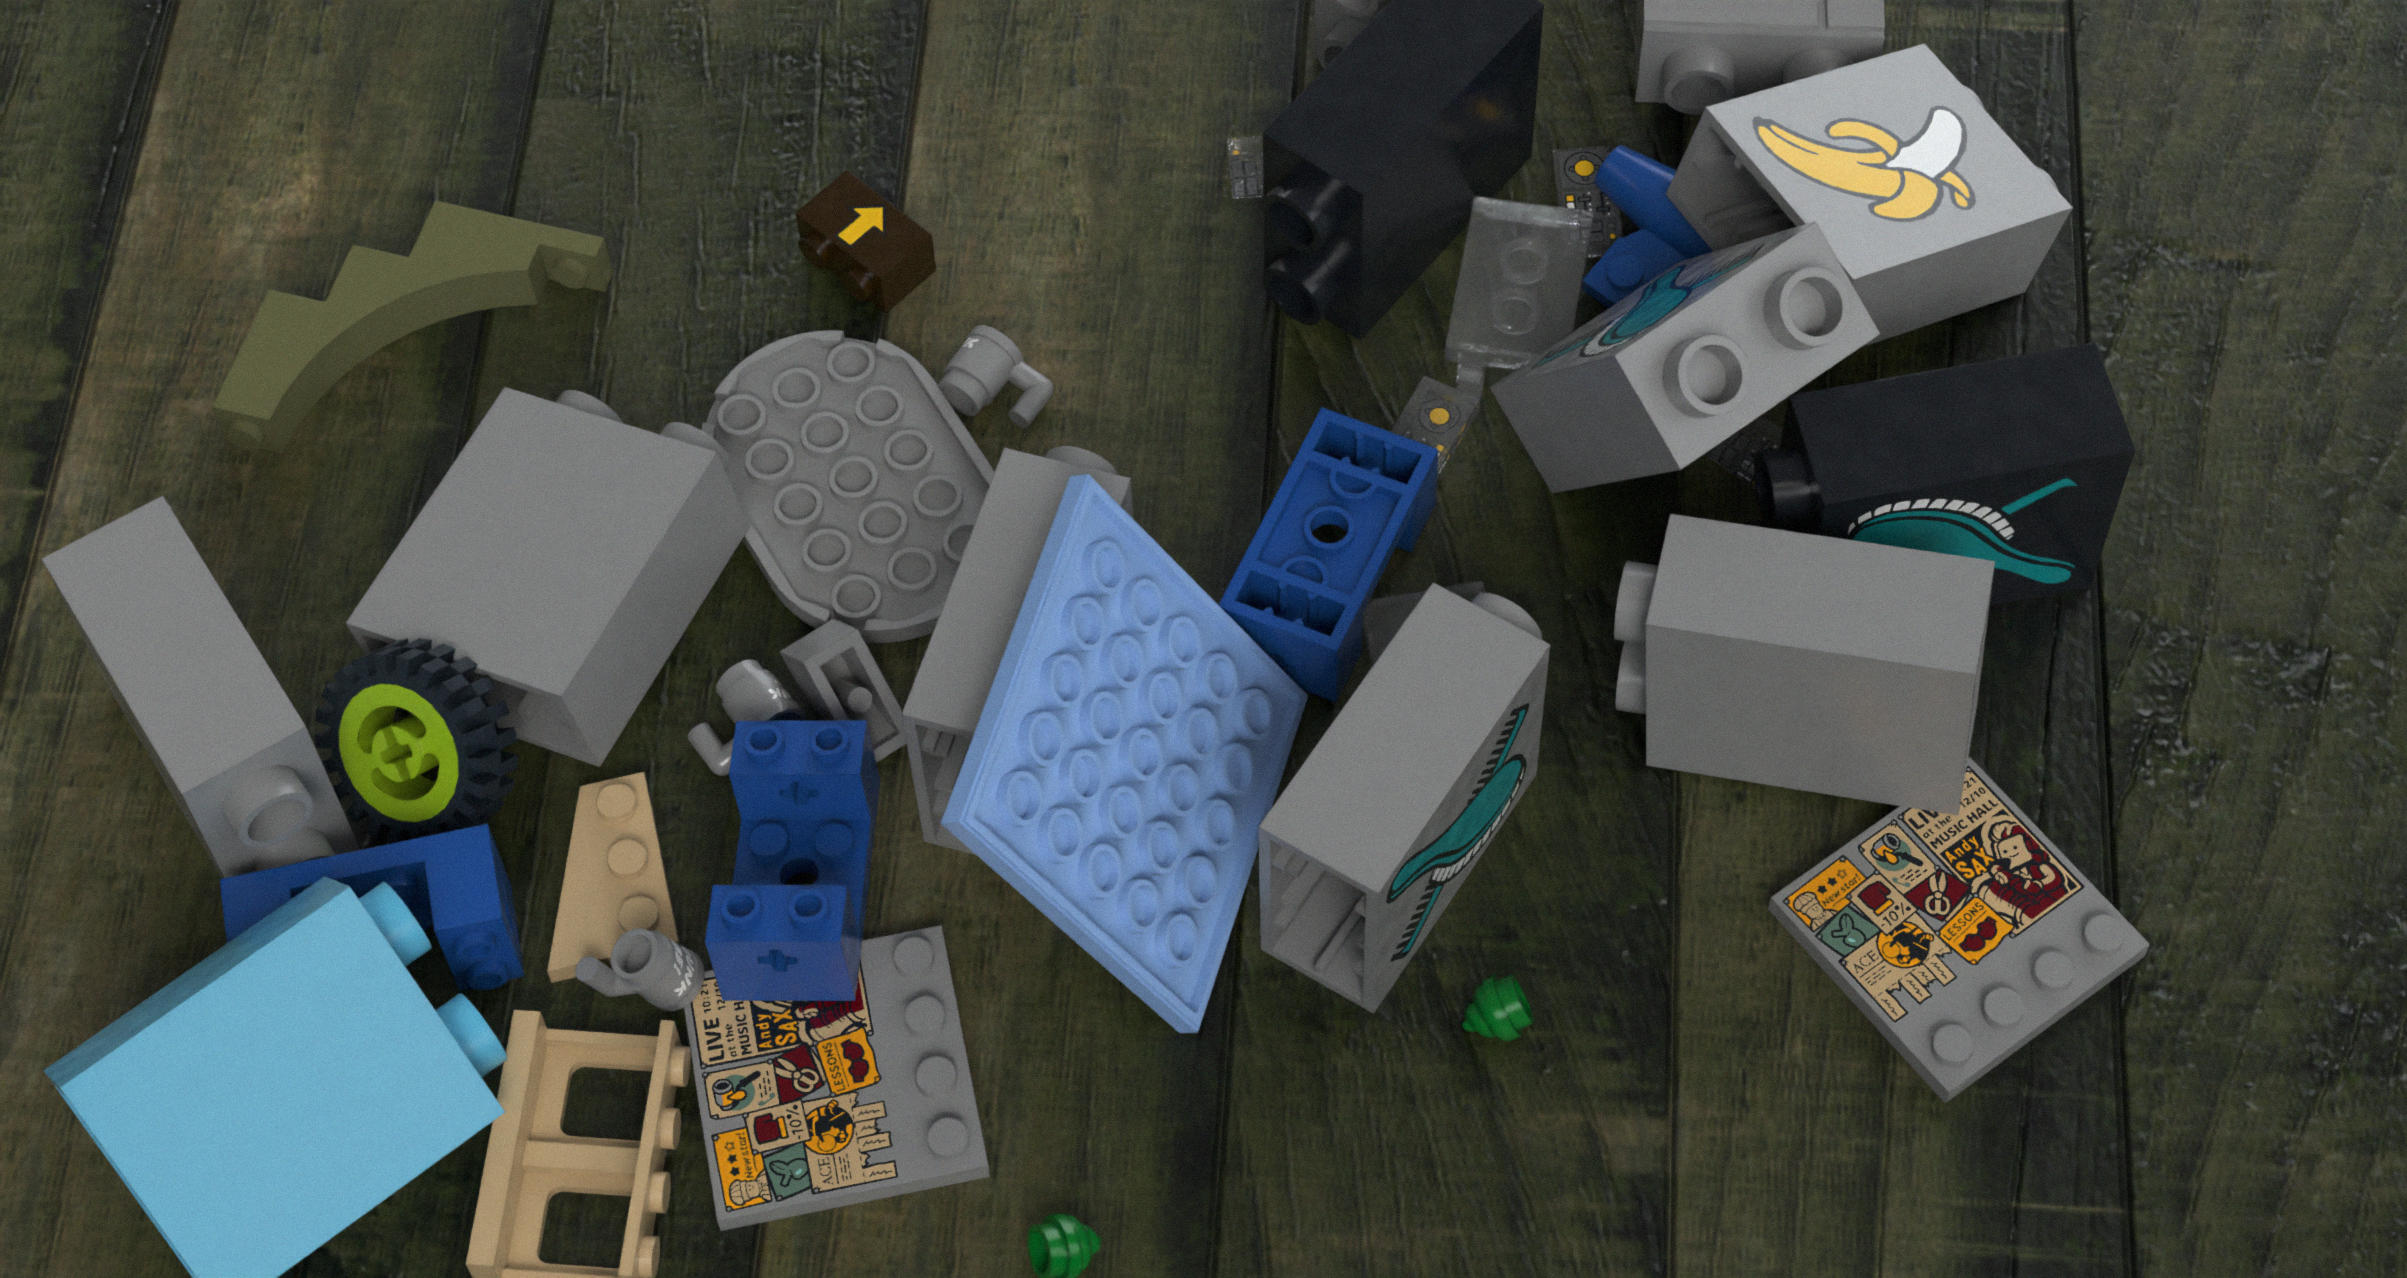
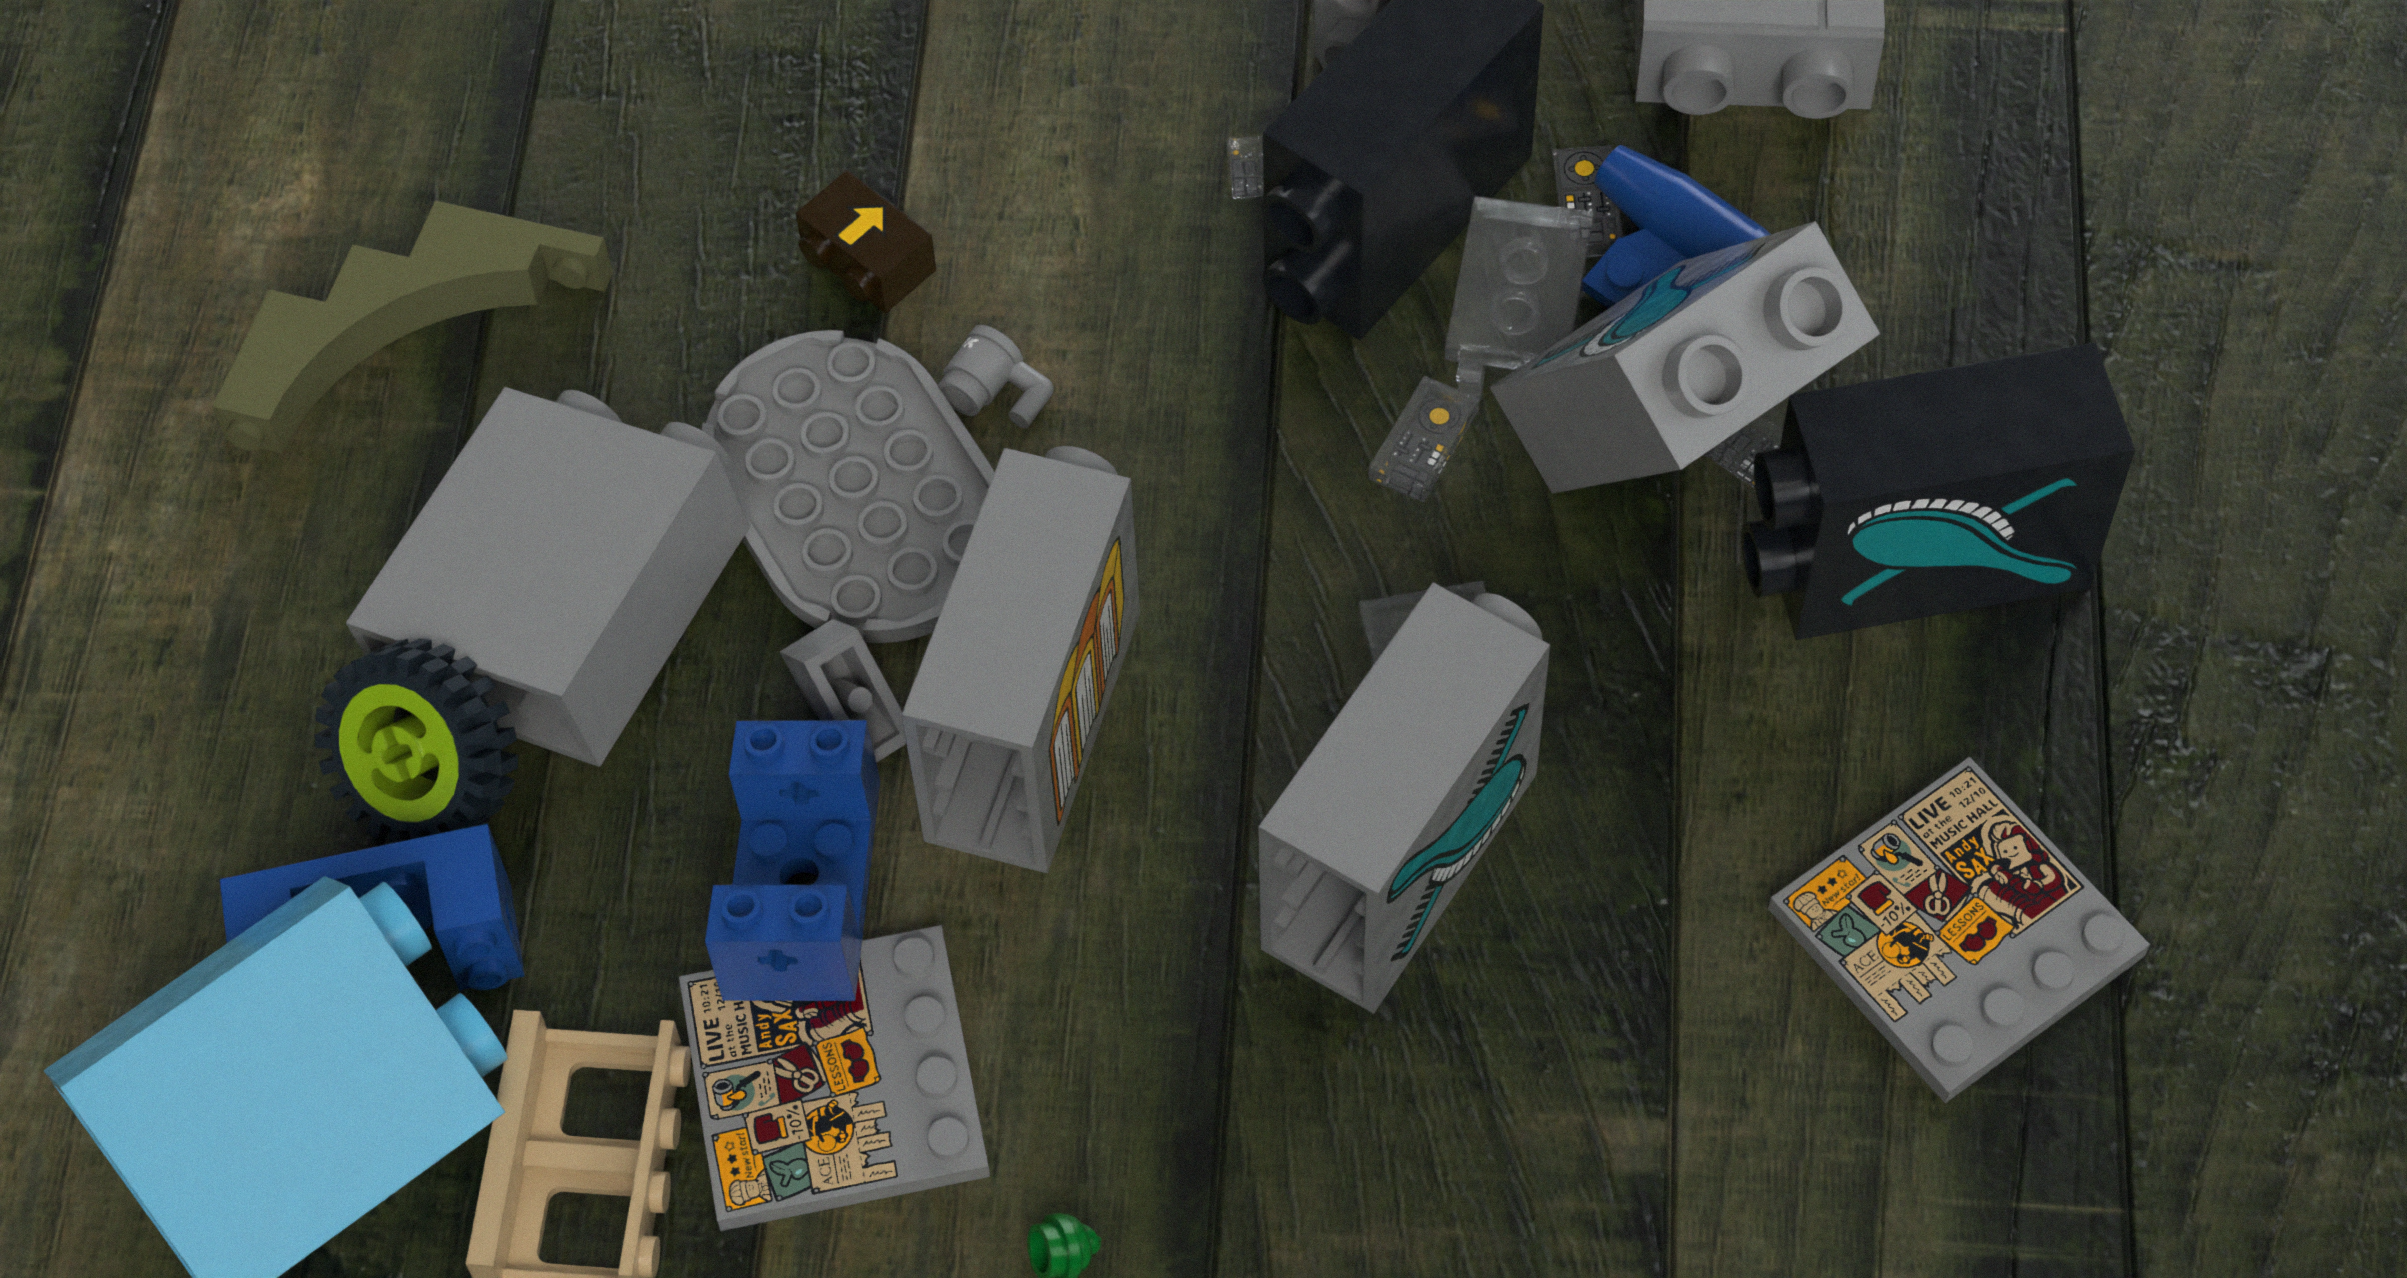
(200, 694): light grey brick -> none
(610, 875): tan wing -> none
(647, 966): light grey piece -> none
(747, 695): light grey piece -> none
(1127, 756): light blue tile -> none
(1308, 595): blue plate -> none
(1498, 1009): green plate -> none
(1806, 661): light grey brick -> none
(1898, 173): light grey brick -> none

